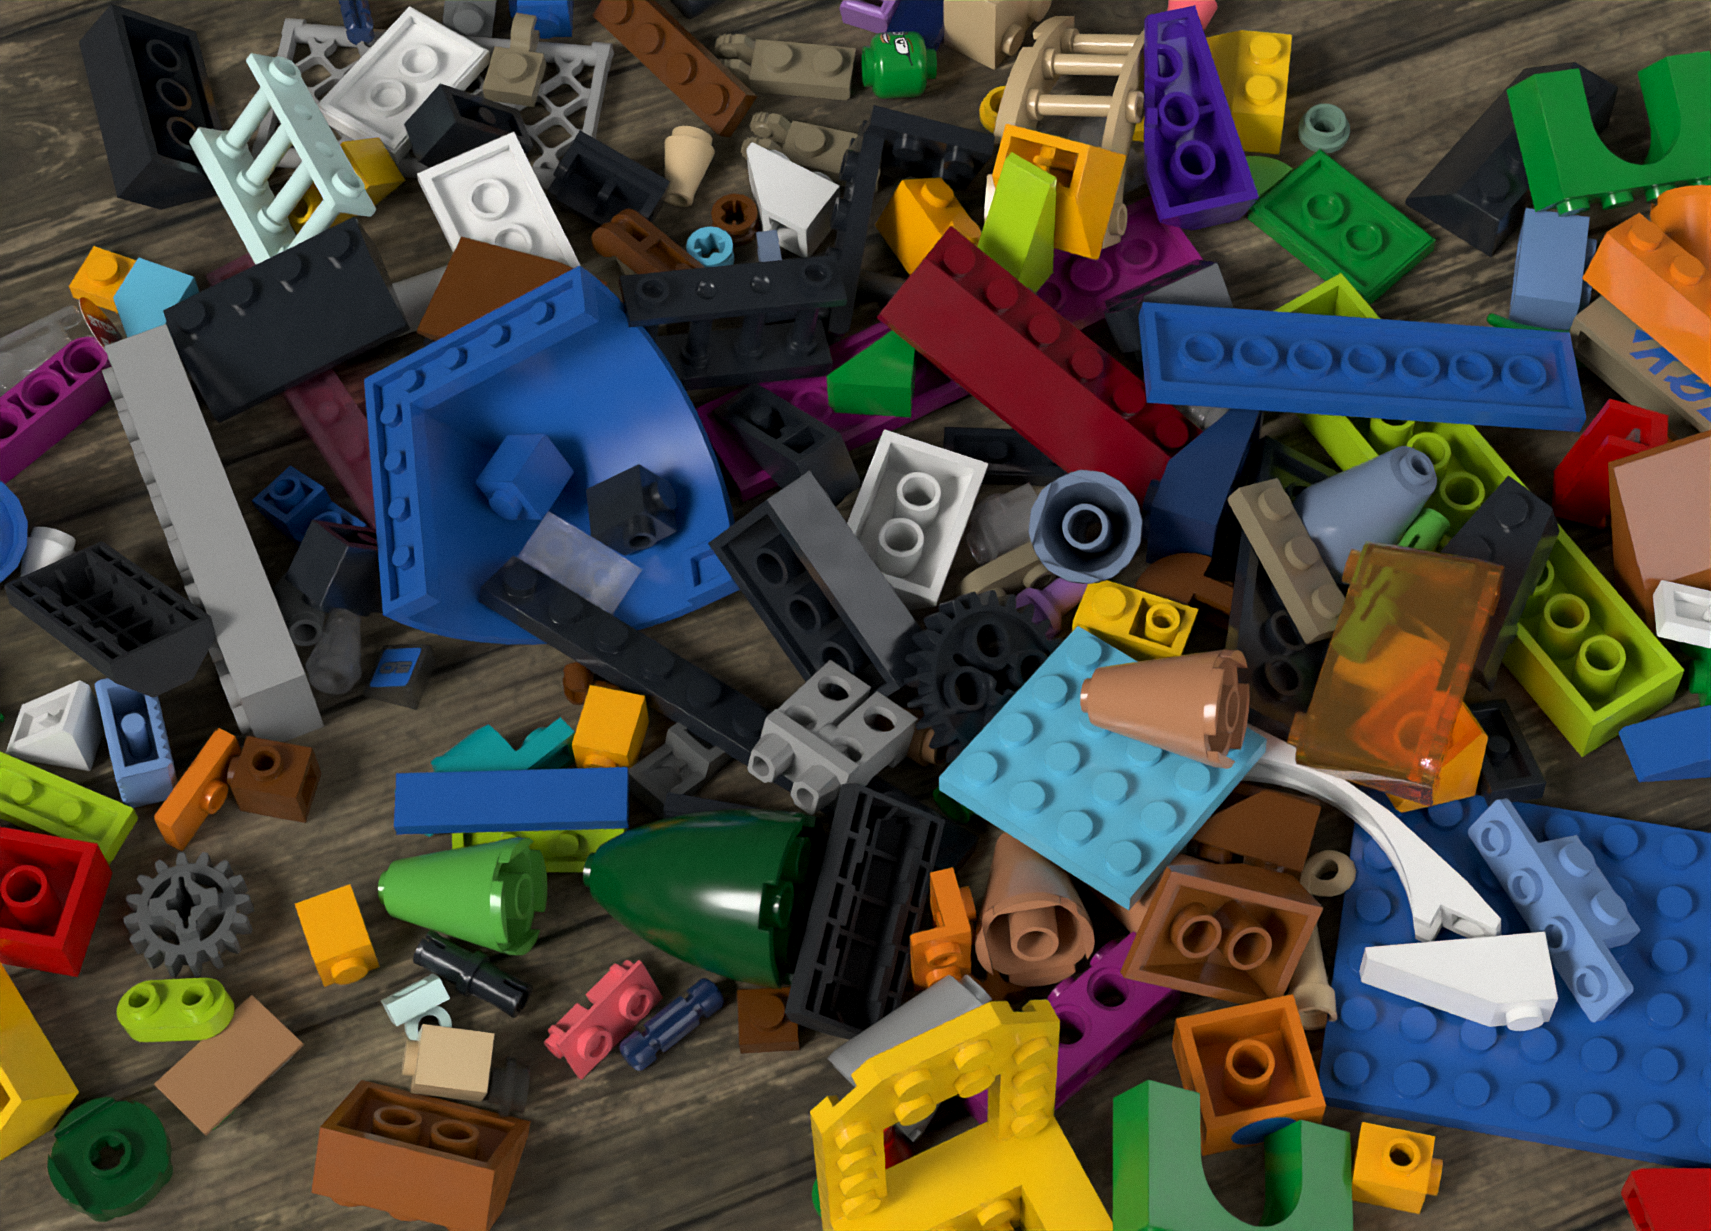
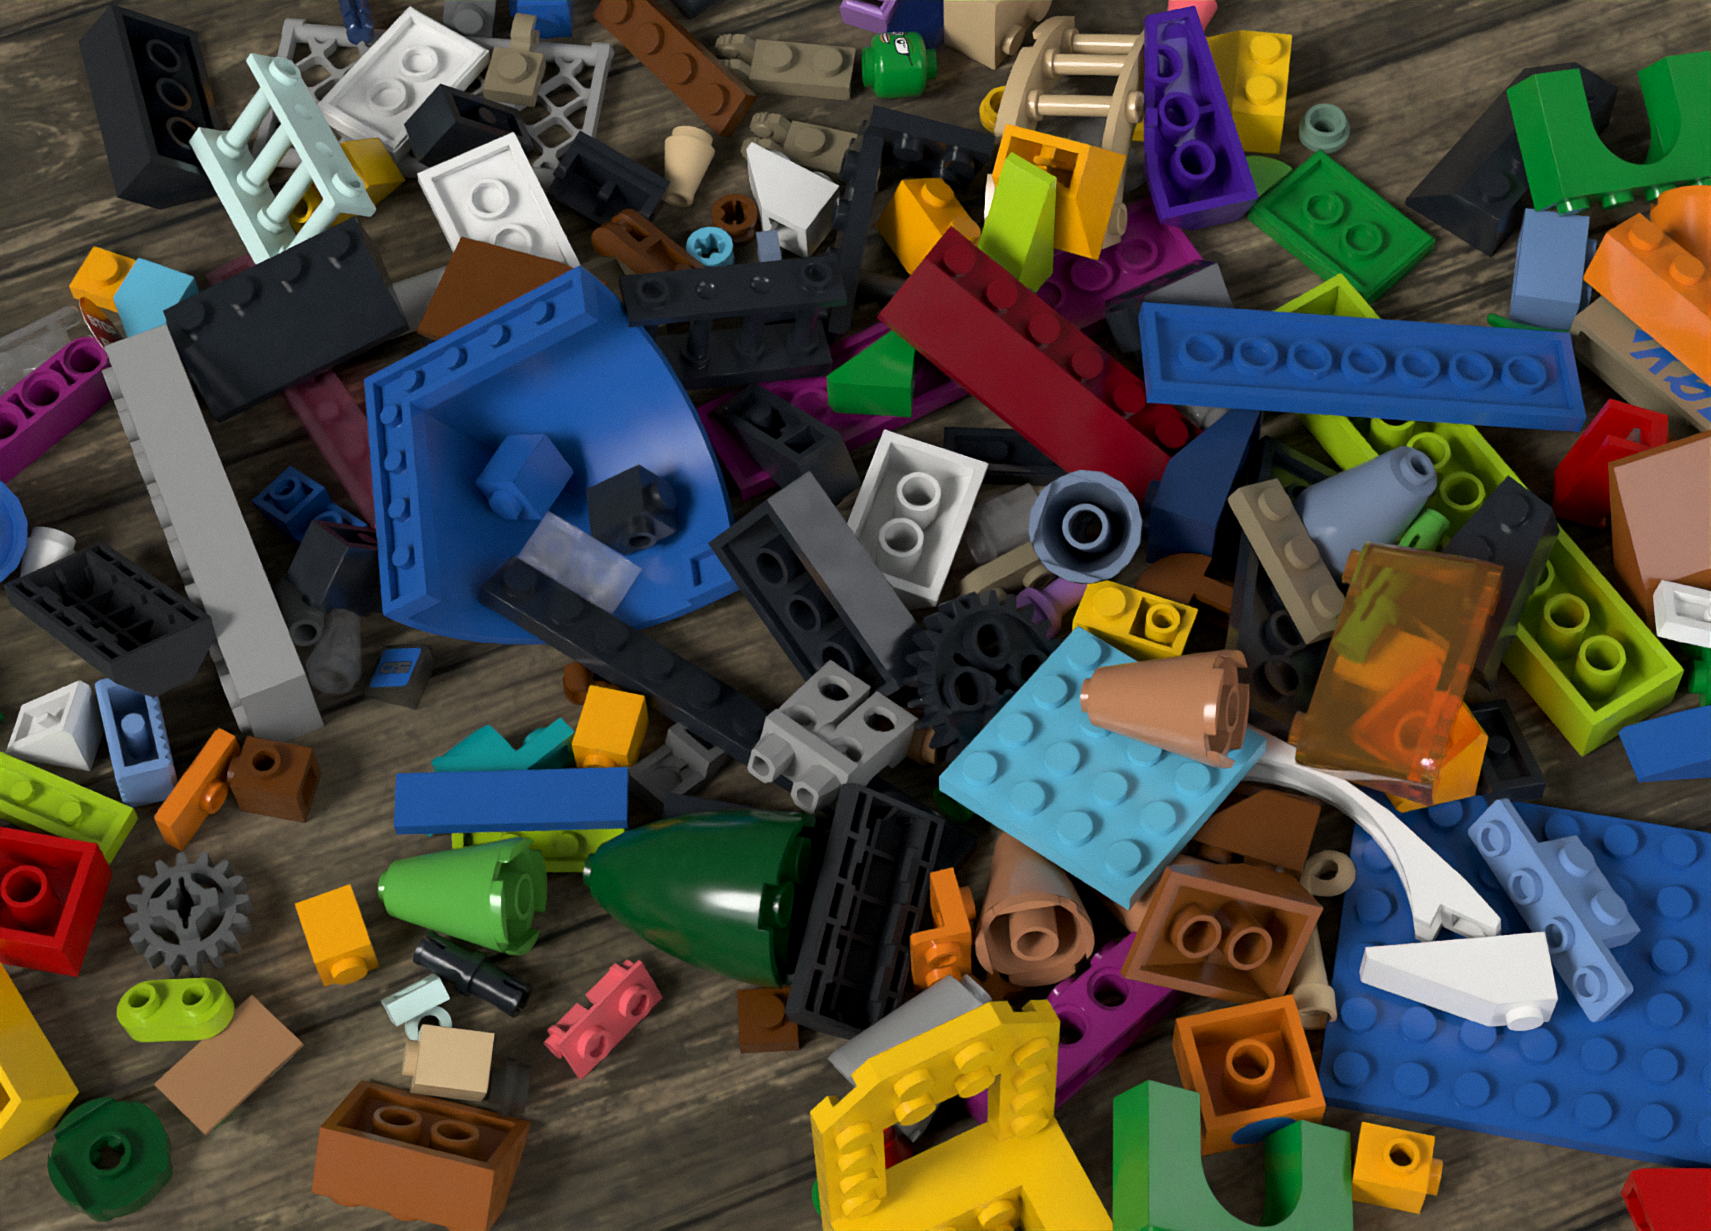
(671, 1024): dark blue axle -> none

